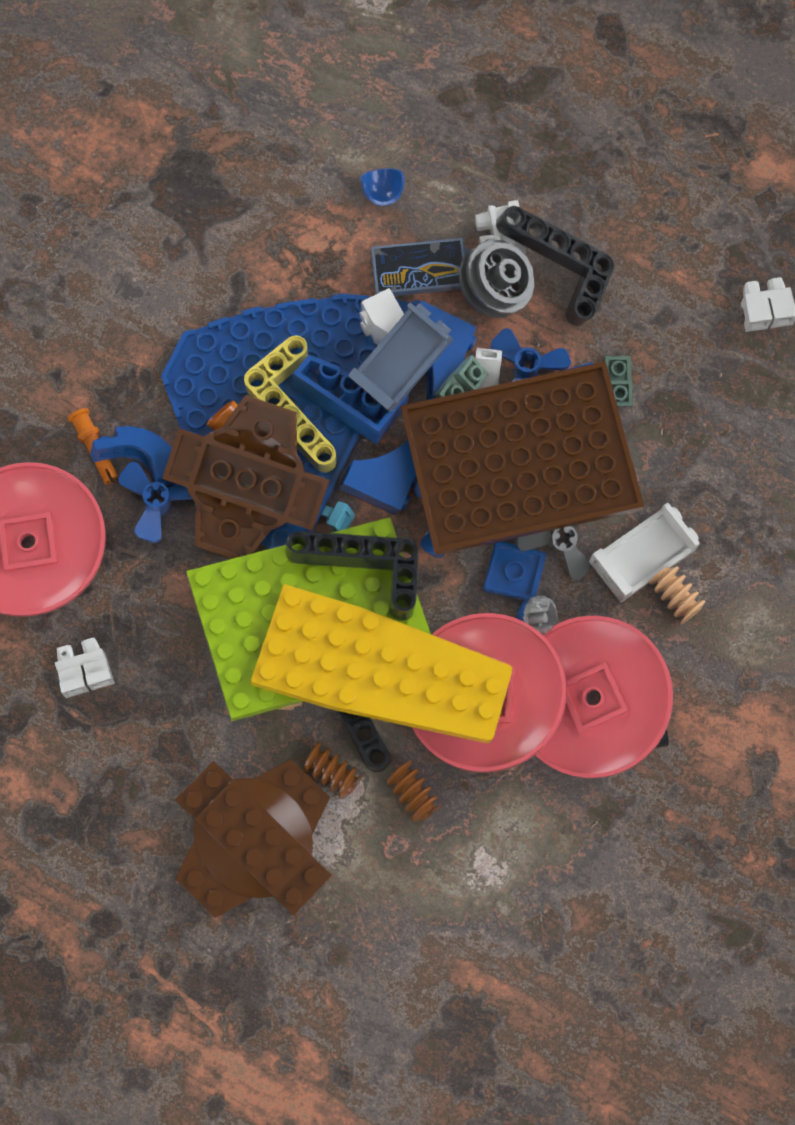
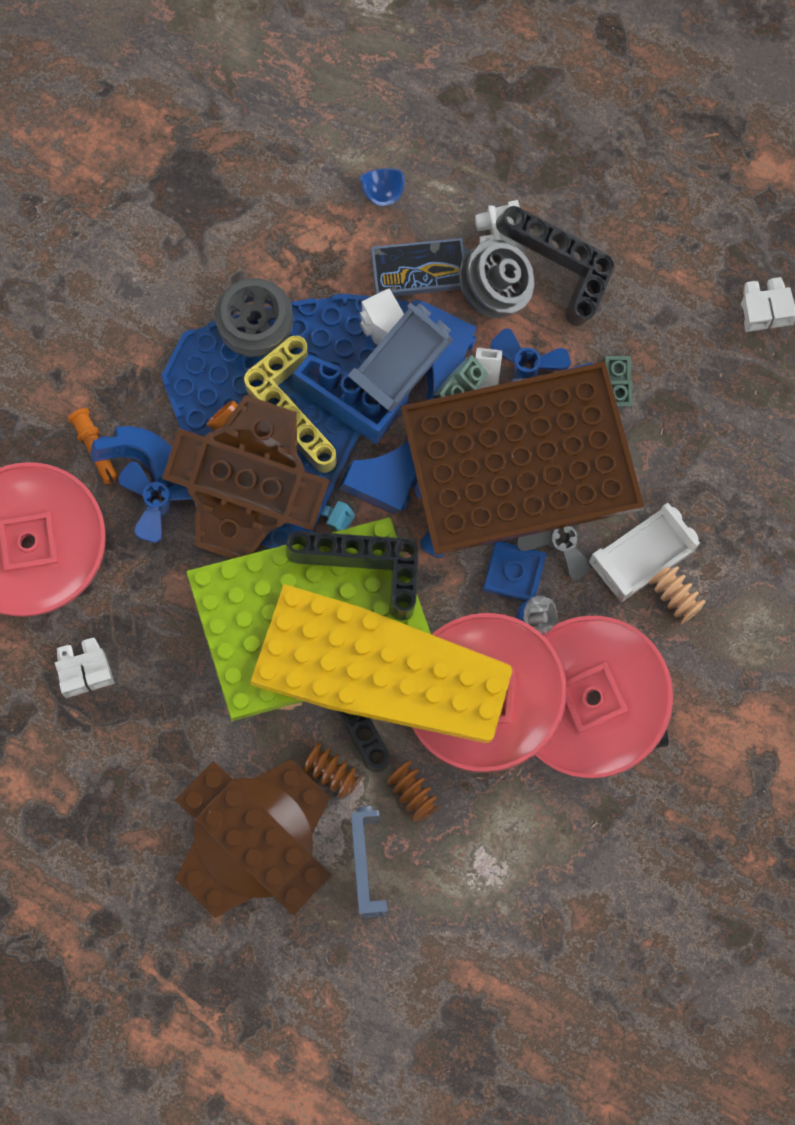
(258, 338): none -> dark grey wheel
(366, 908): none -> sand blue panel

